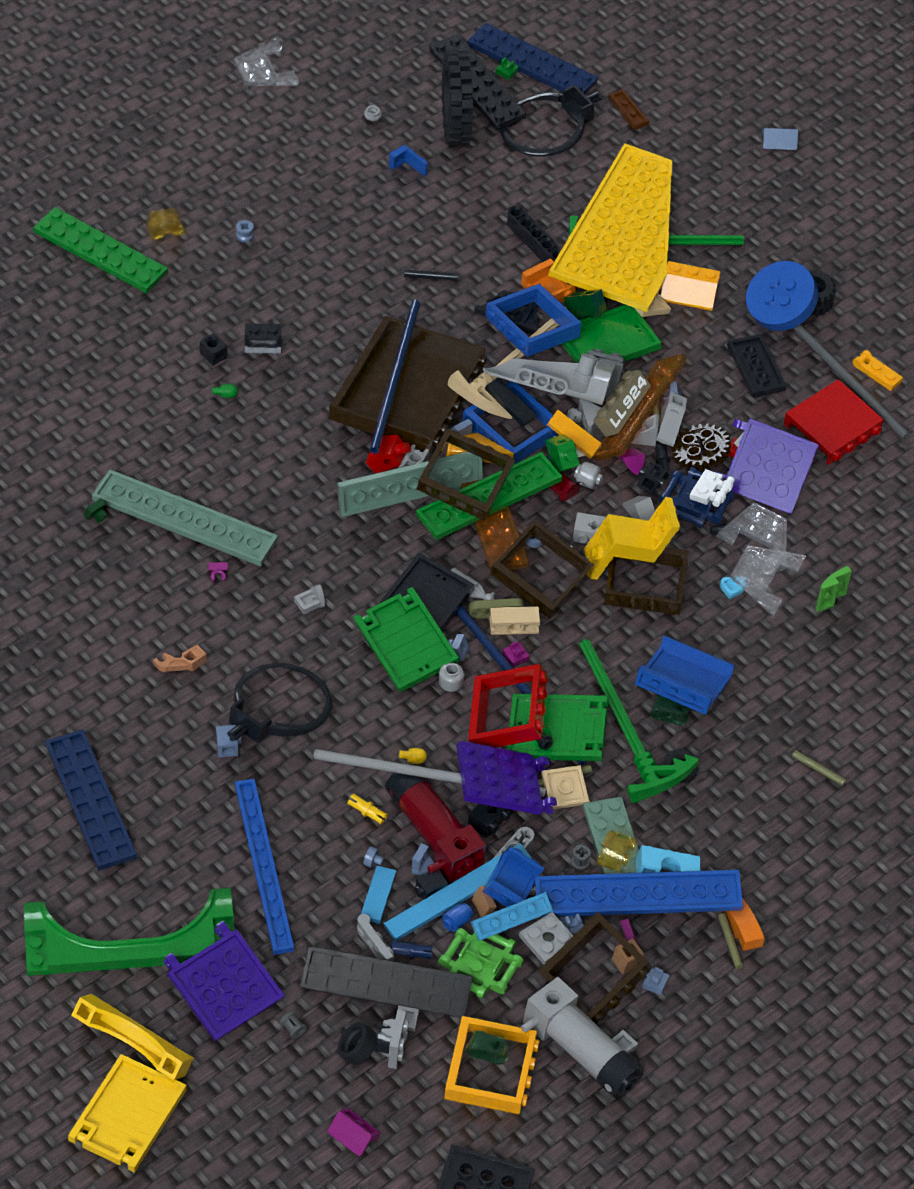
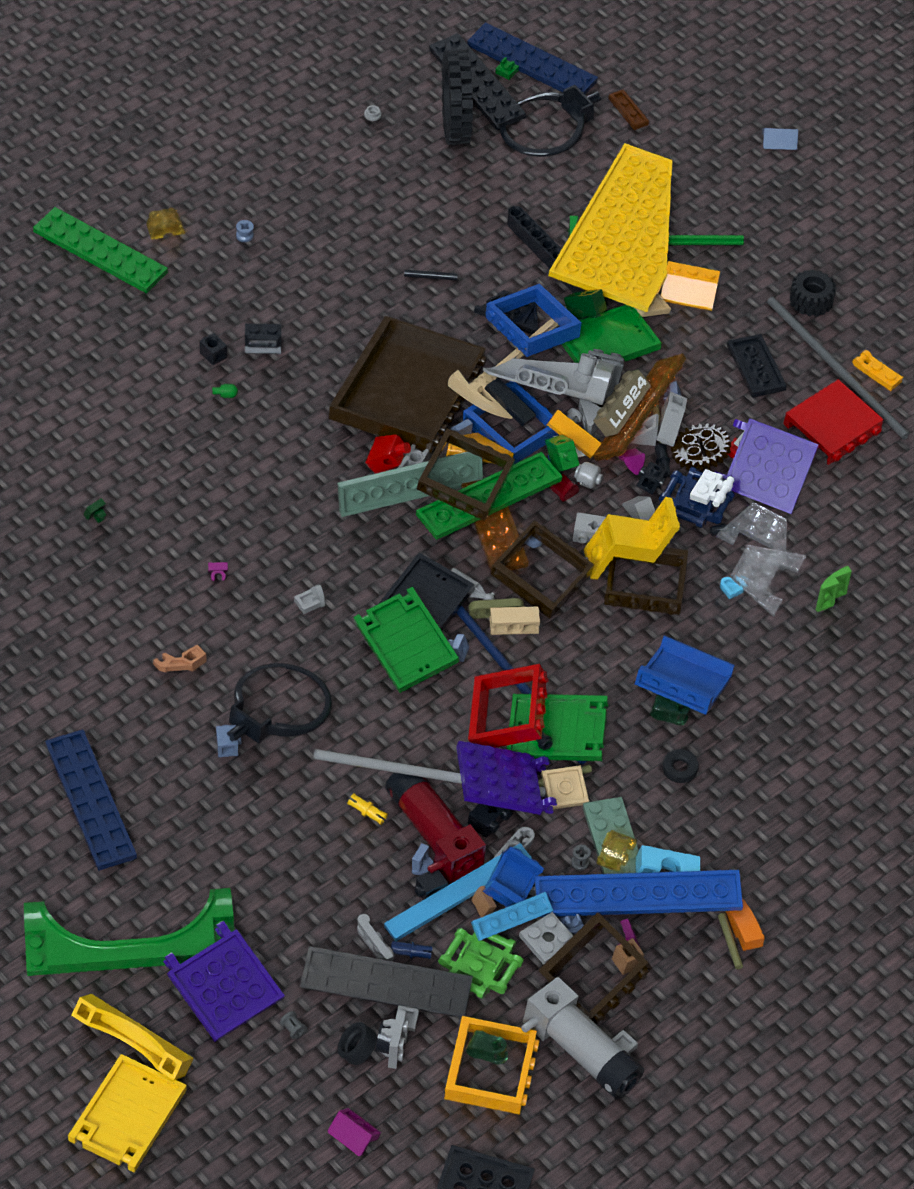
(185, 517): sand green plate -> none
(257, 69): clear wing -> none
(264, 867): blue plate -> none
(372, 857): sand blue tile -> none
(378, 893): dark azure tile -> none
(394, 378): dark blue piece -> none
(405, 154): blue bracket -> none
(413, 755): yellow cylinder -> none
(451, 677): light grey head -> none
(457, 917): blue brick -> none
(516, 654): magenta tile -> none
(539, 275): orange panel -> none
(643, 760): green piece -> none
(656, 981): sand blue tile -> none
(782, 295): blue brick -> none
(819, 768): olive bar -> none

